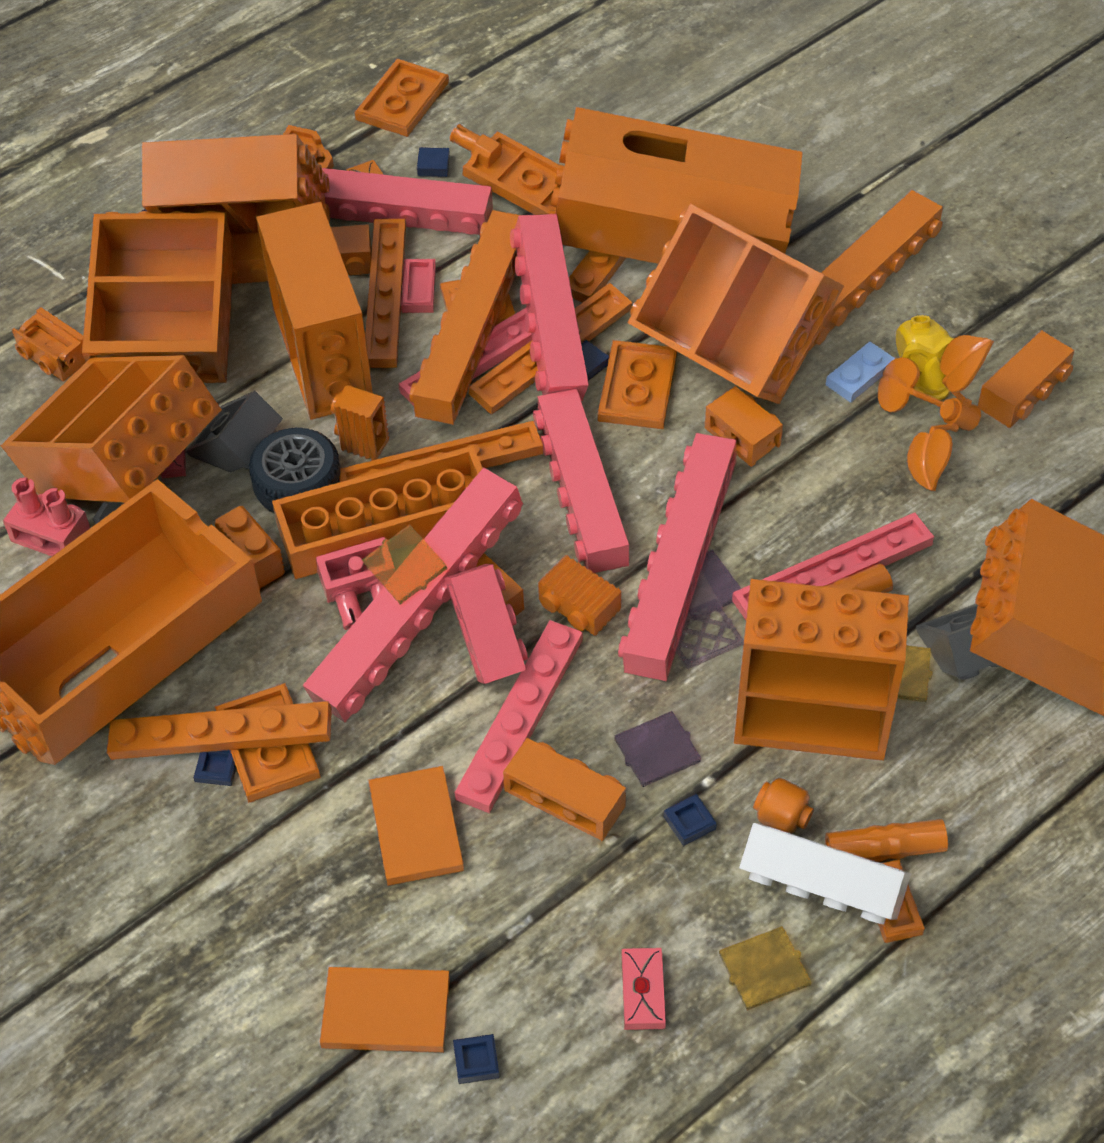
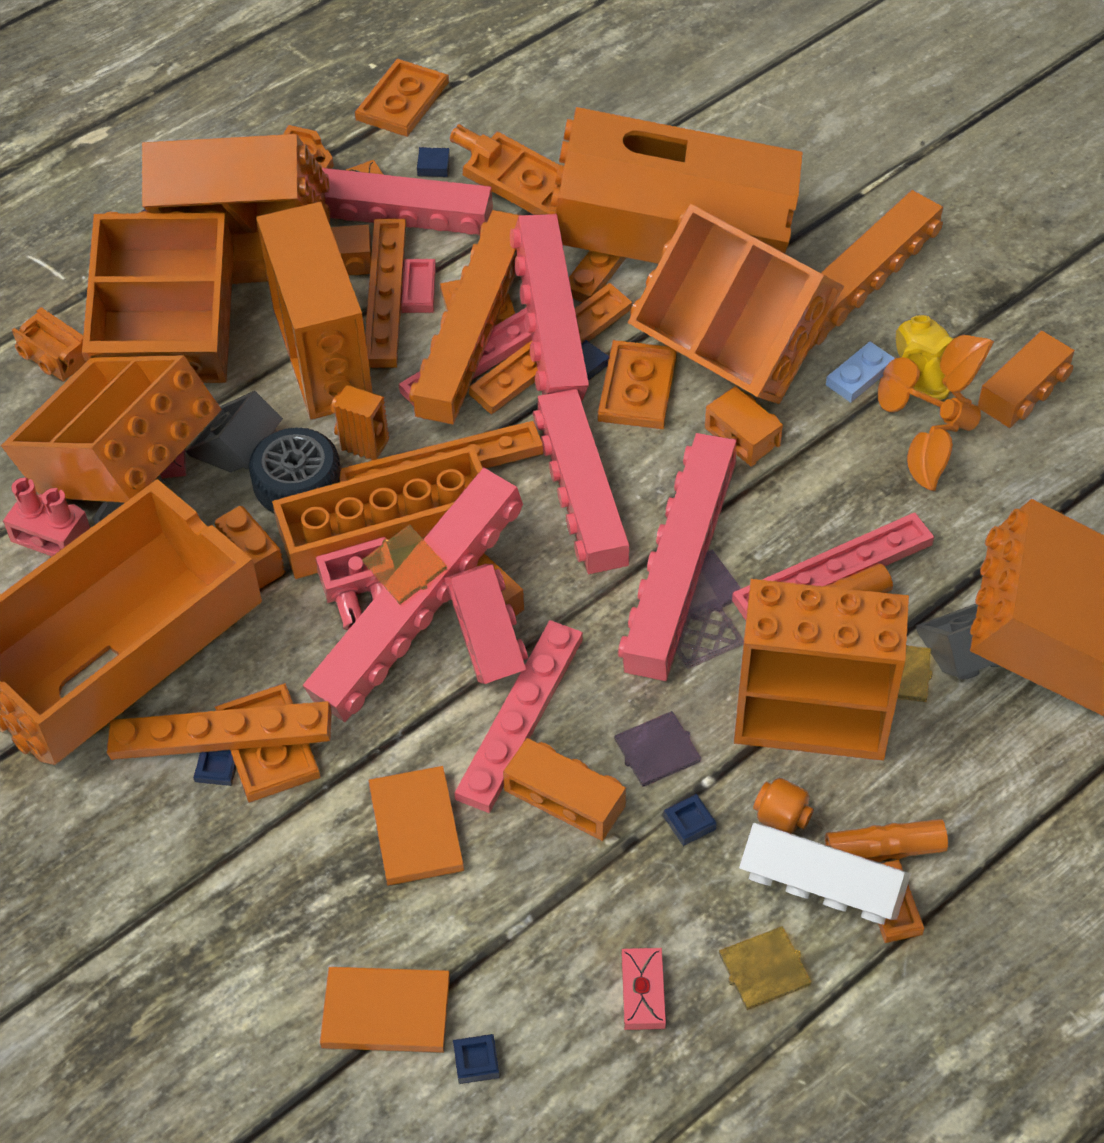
(579, 595): orange brick -> none

